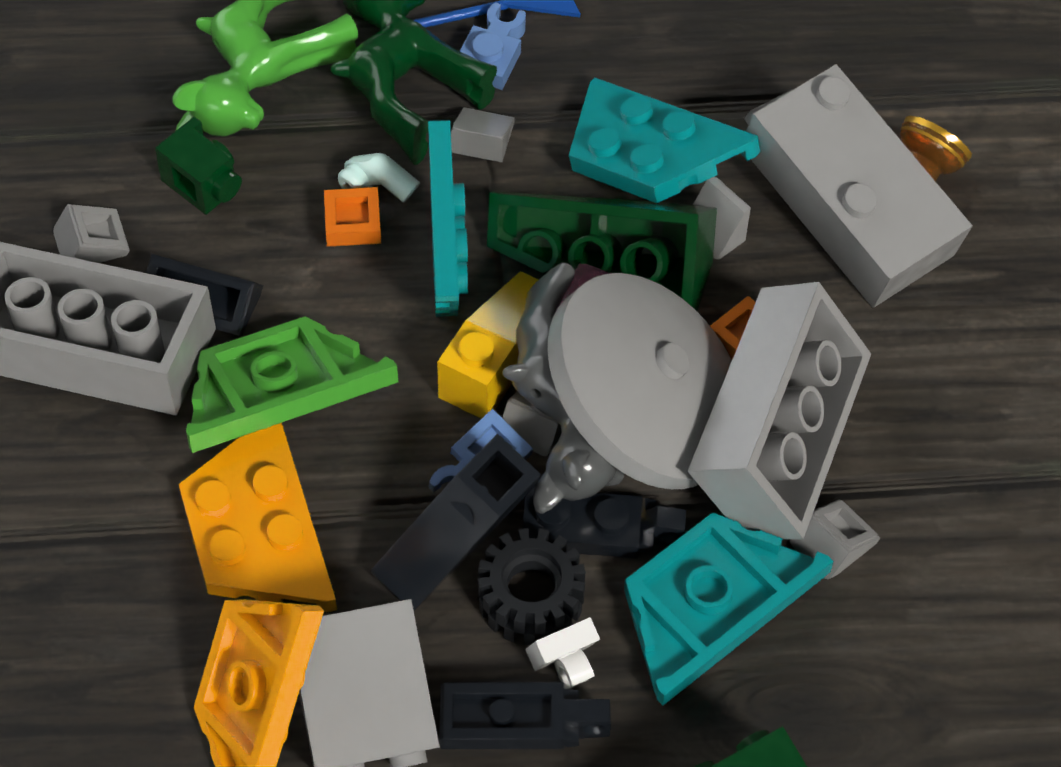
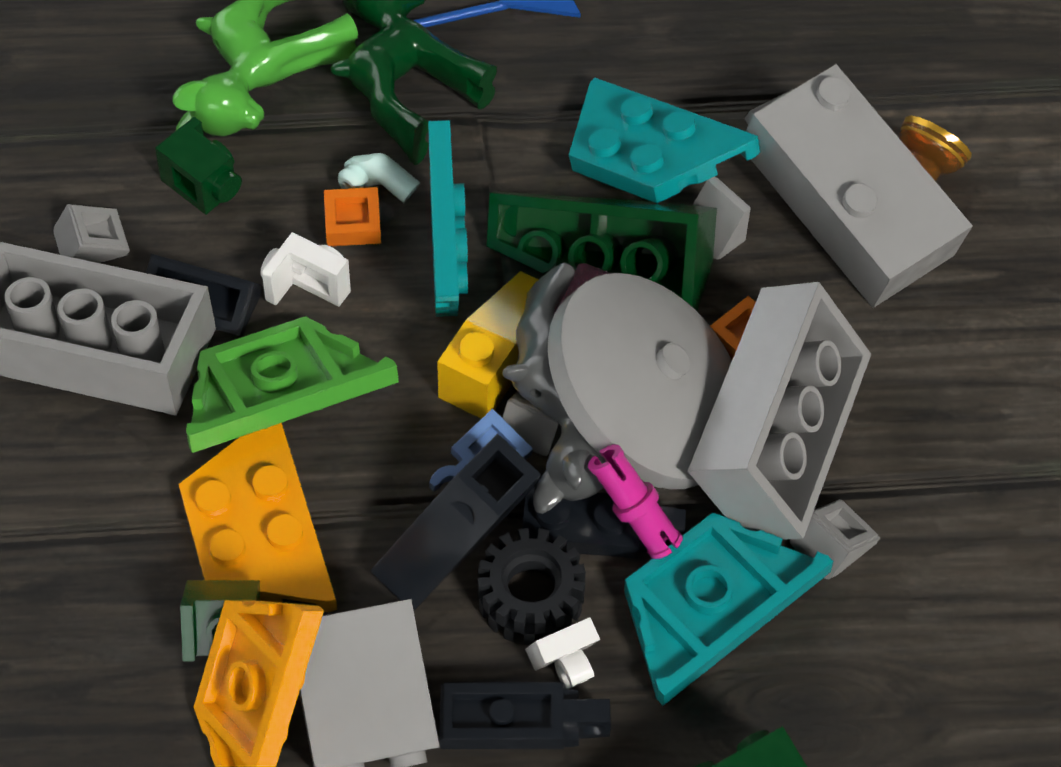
(202, 609): none -> brick
(308, 266): none -> white bracket
(481, 134): light grey slope -> none
(497, 44): medium blue plate -> none
(635, 501): none -> dark pink pin

